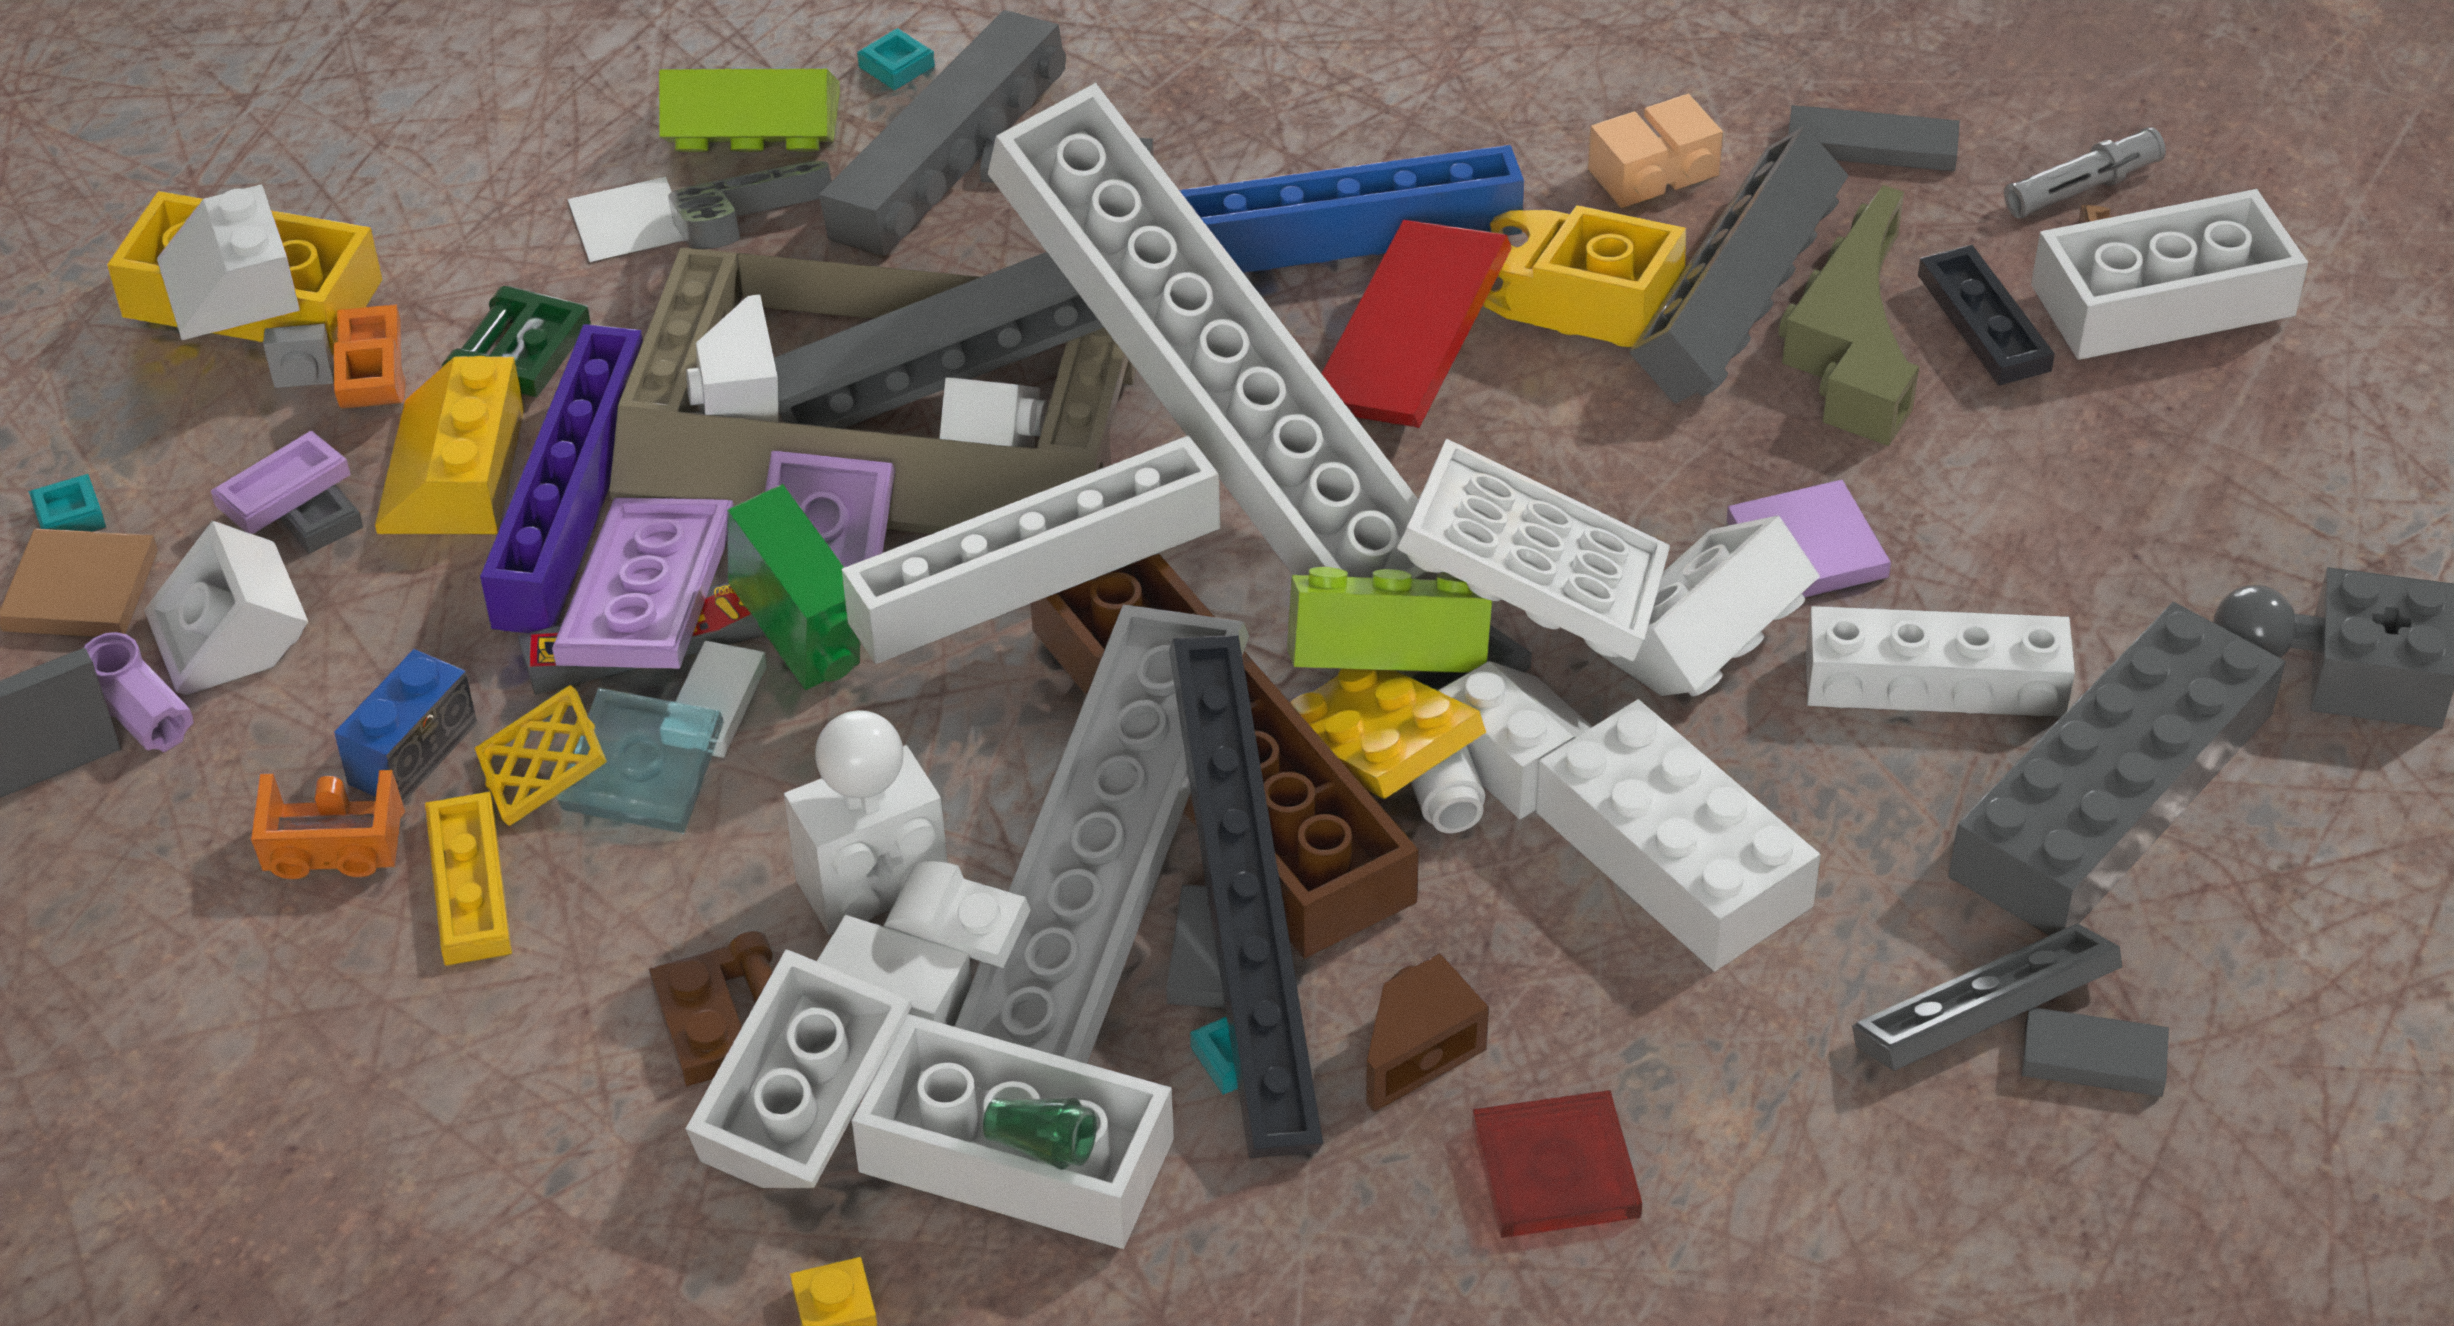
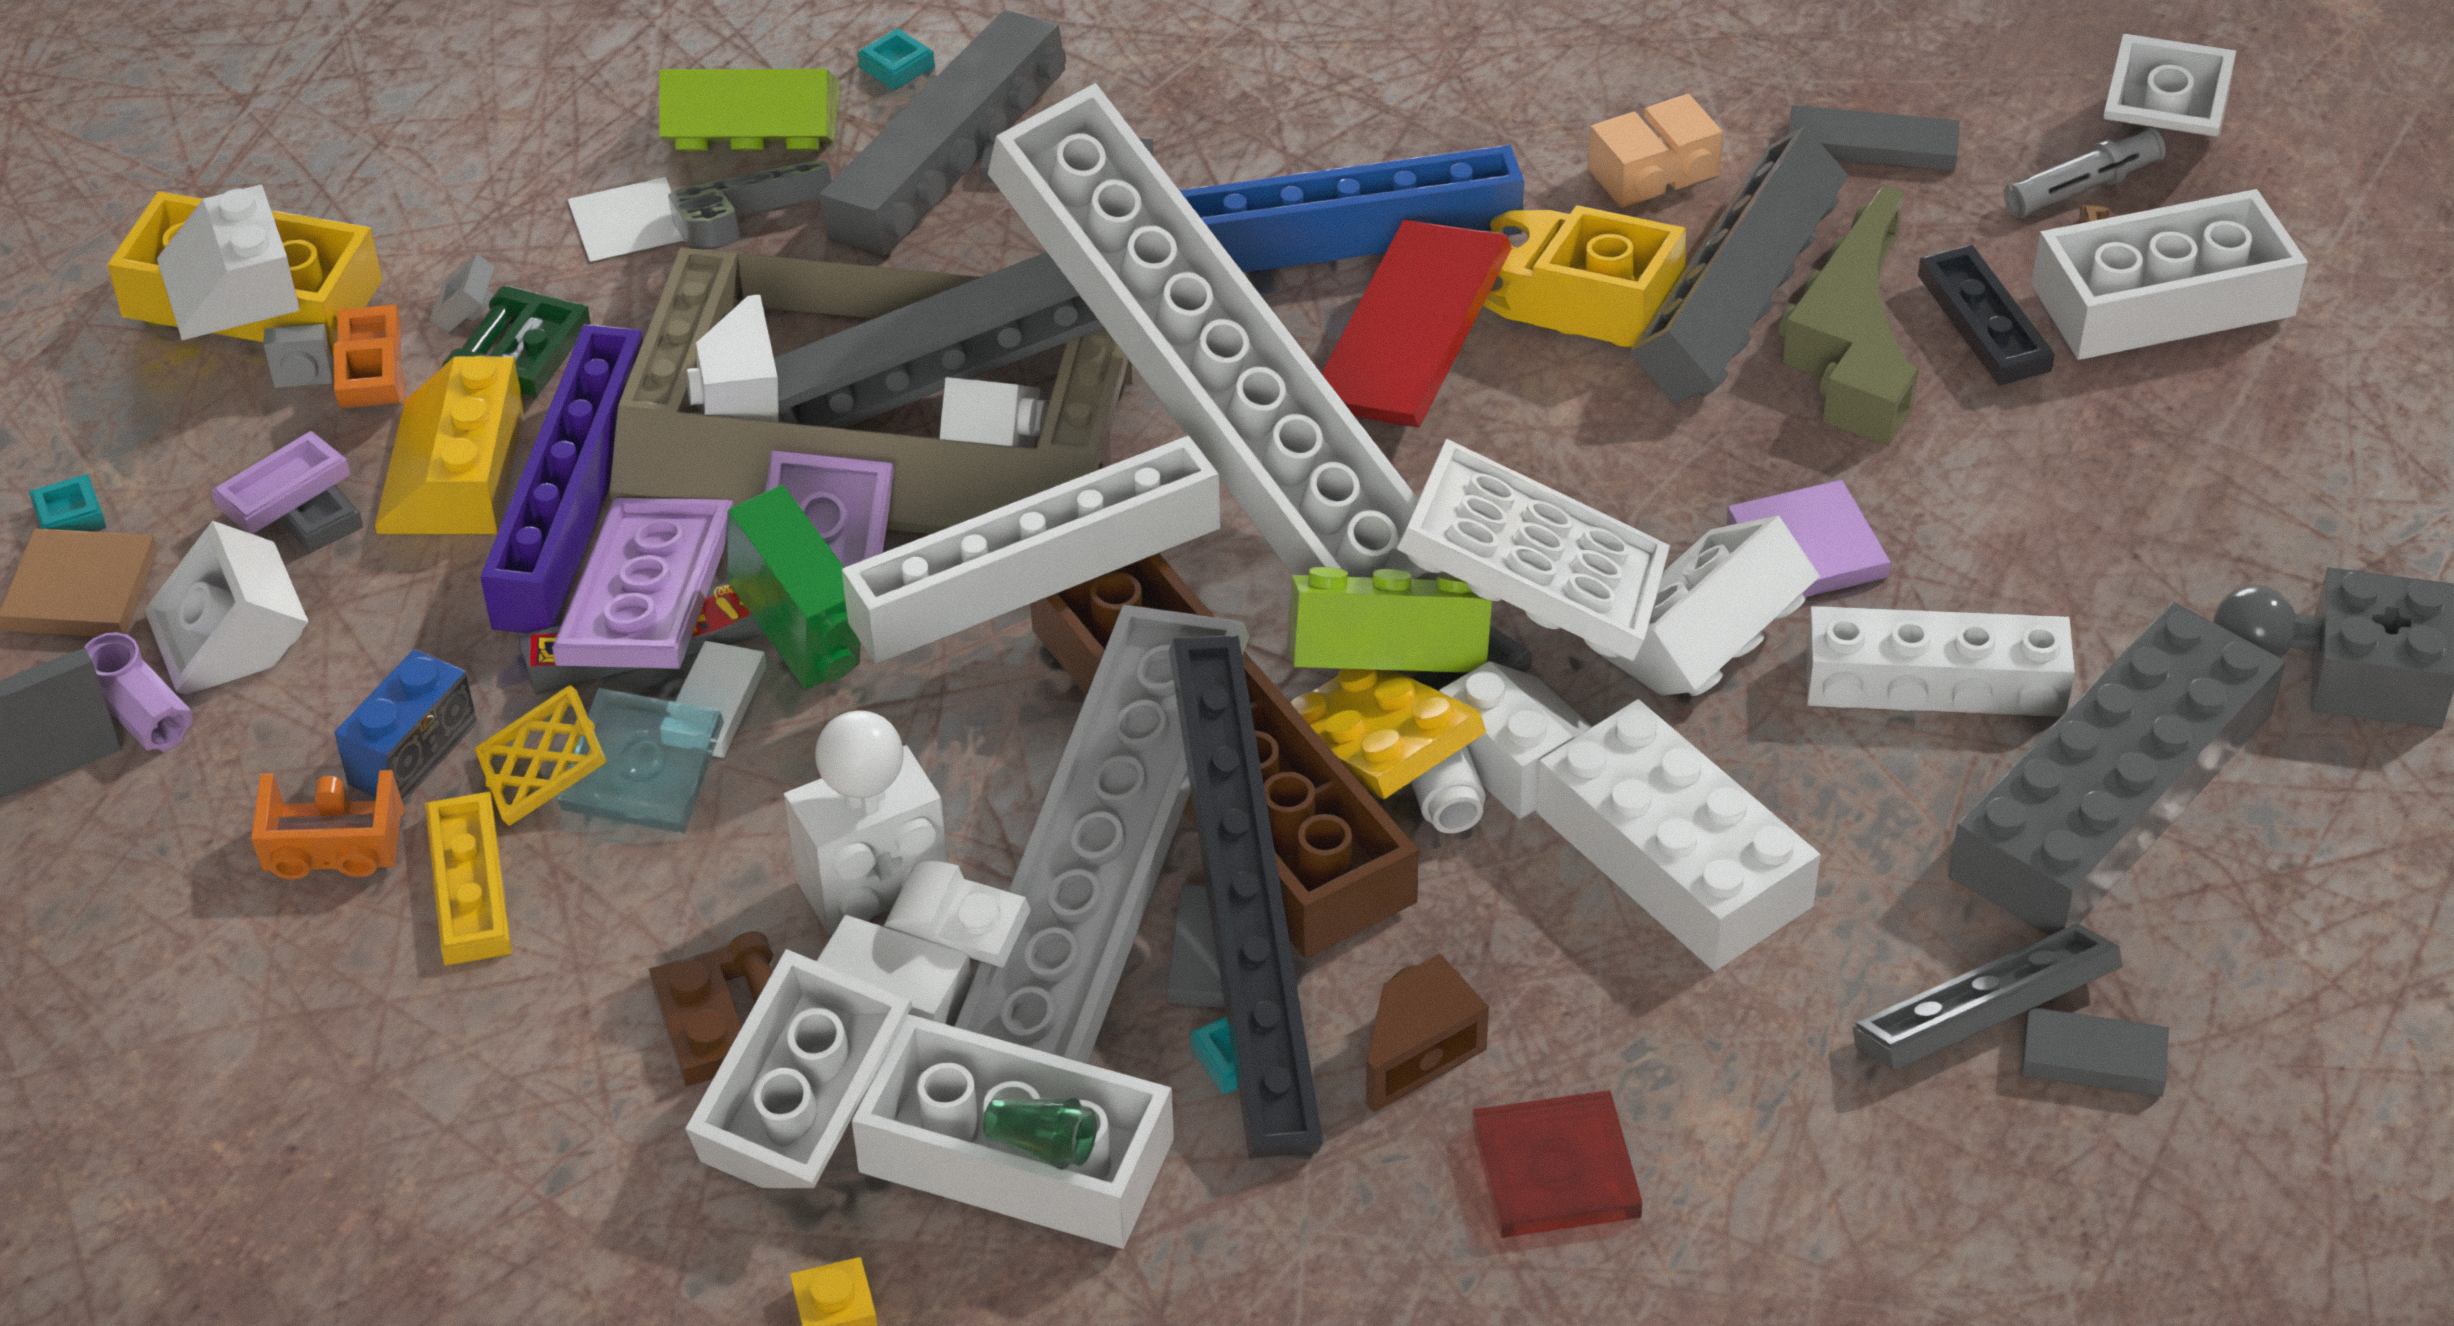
(463, 294): none -> light grey plate
(2170, 85): none -> white slope

